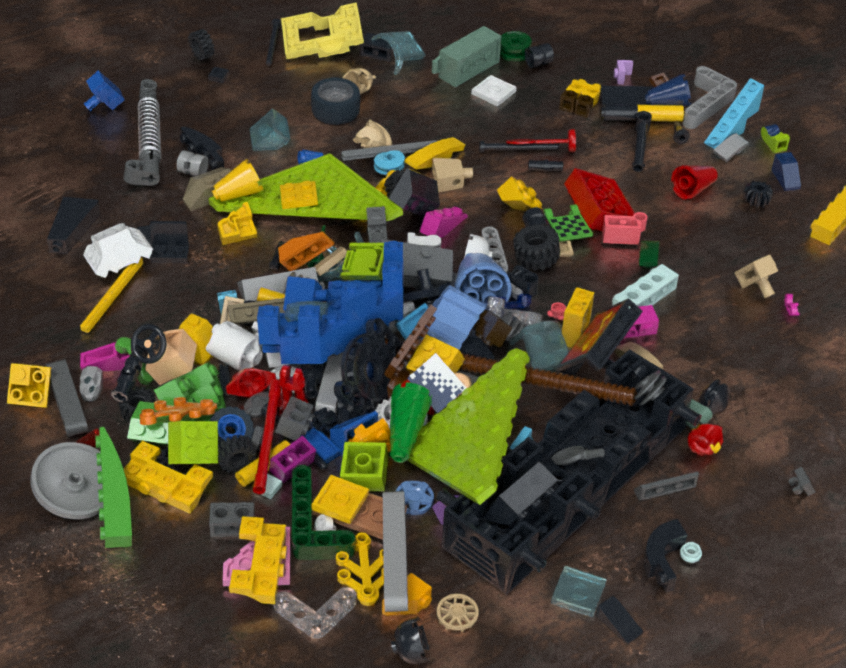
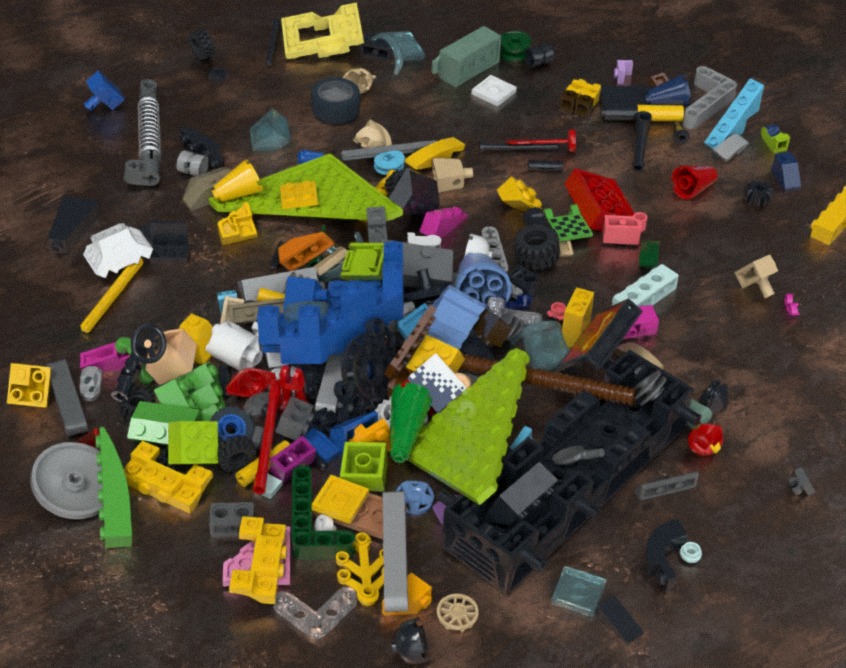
(178, 411): orange plant -> none

